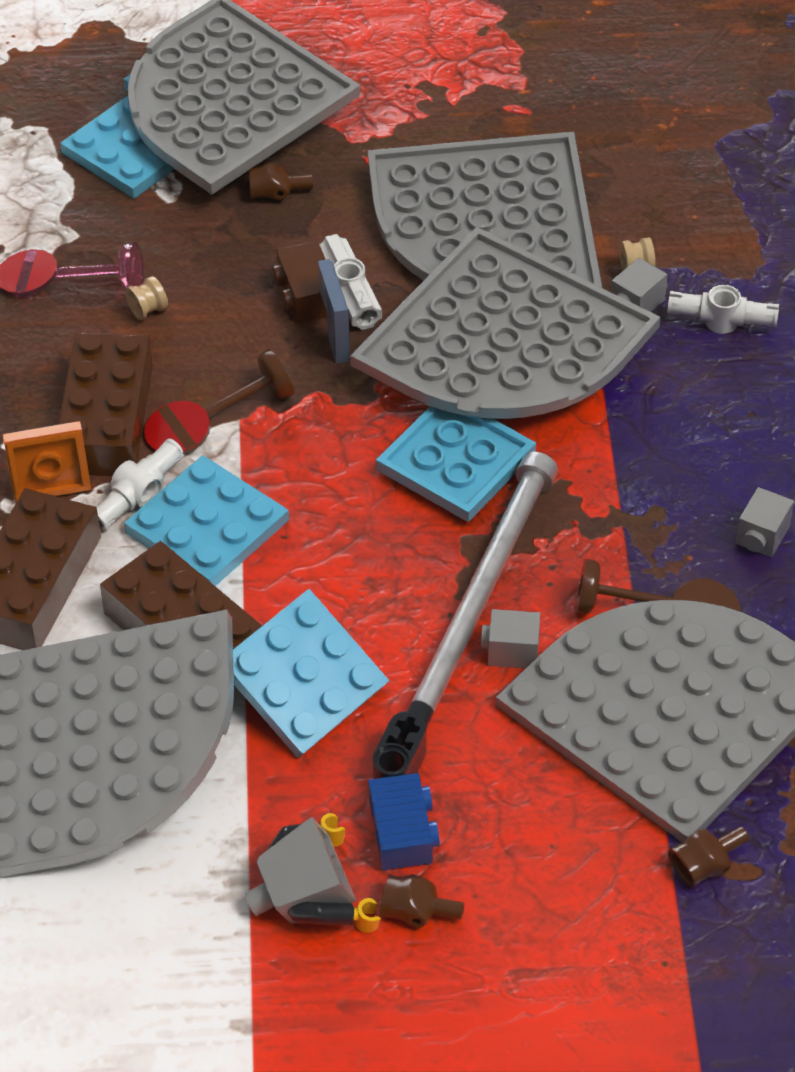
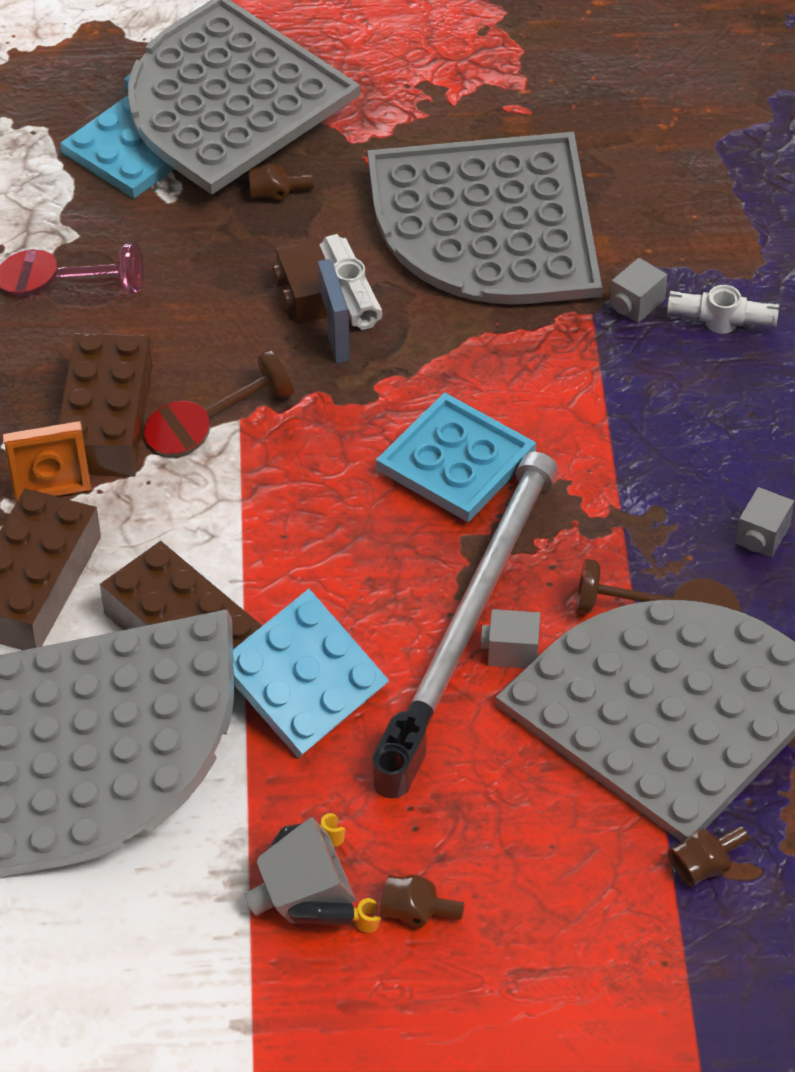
(137, 483): white pin -> none
(146, 298): tan wheel -> none
(208, 519): medium azure plate -> none
(401, 821): blue brick -> none
(503, 335): light grey plate -> none
(632, 251): tan wheel -> none

